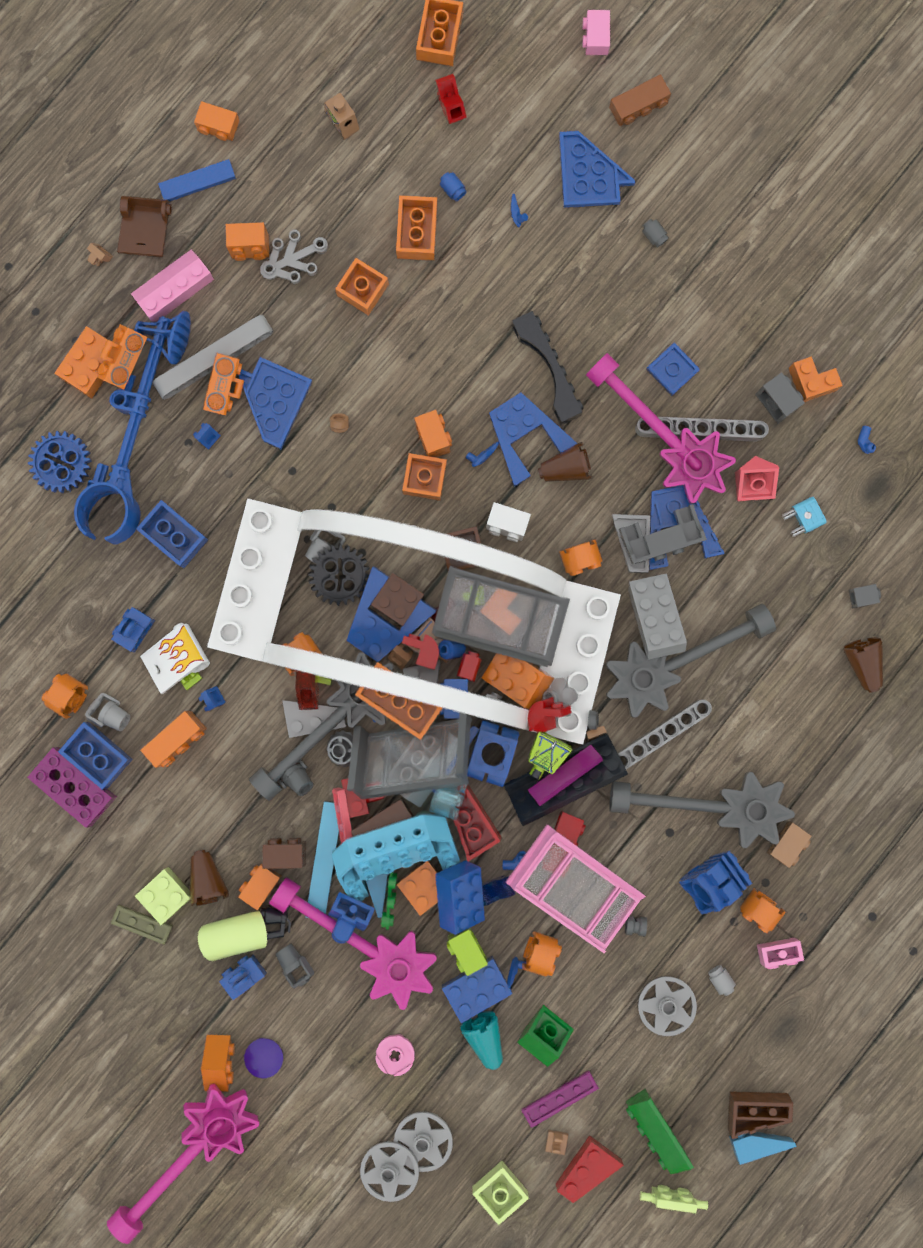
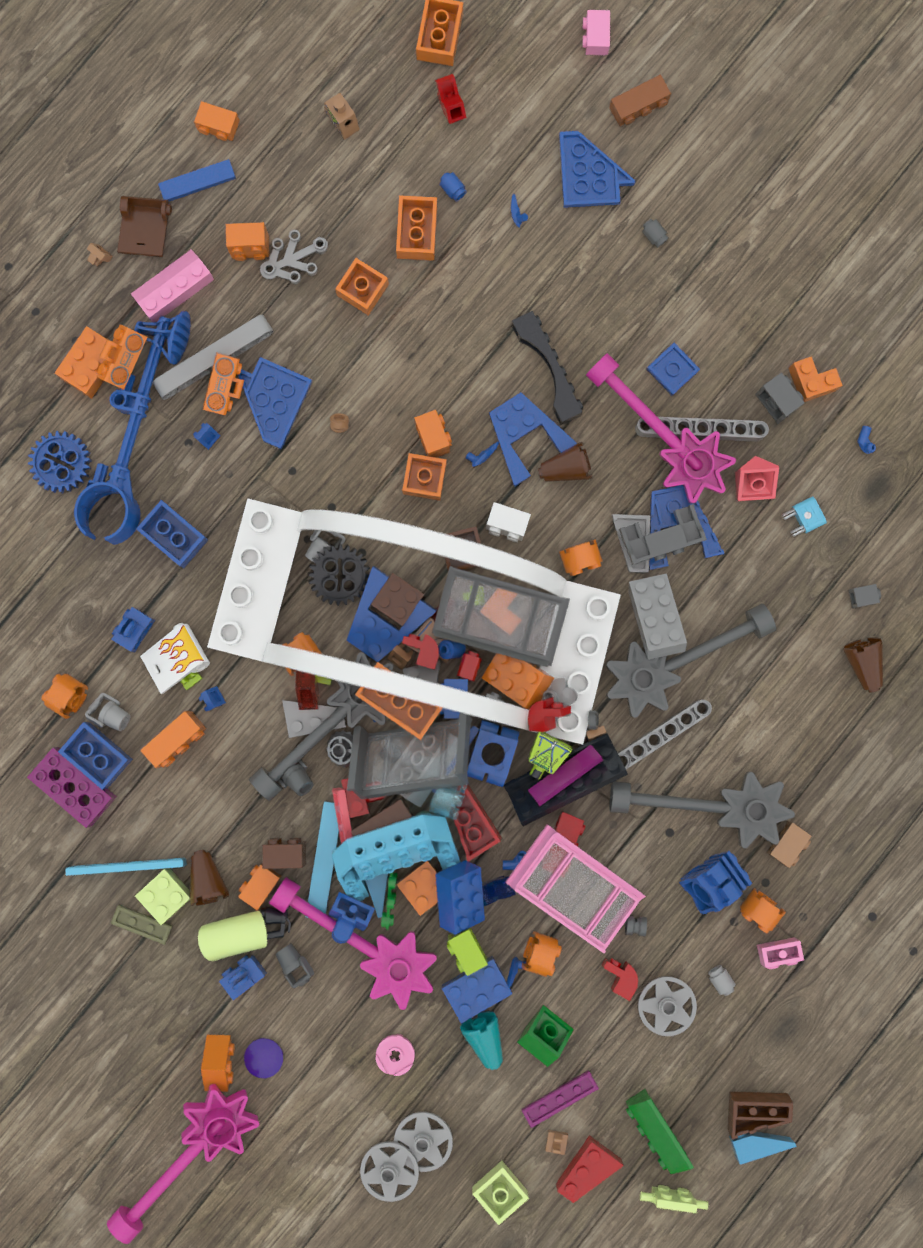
(126, 866): none -> medium azure tile
(626, 979): none -> red brick

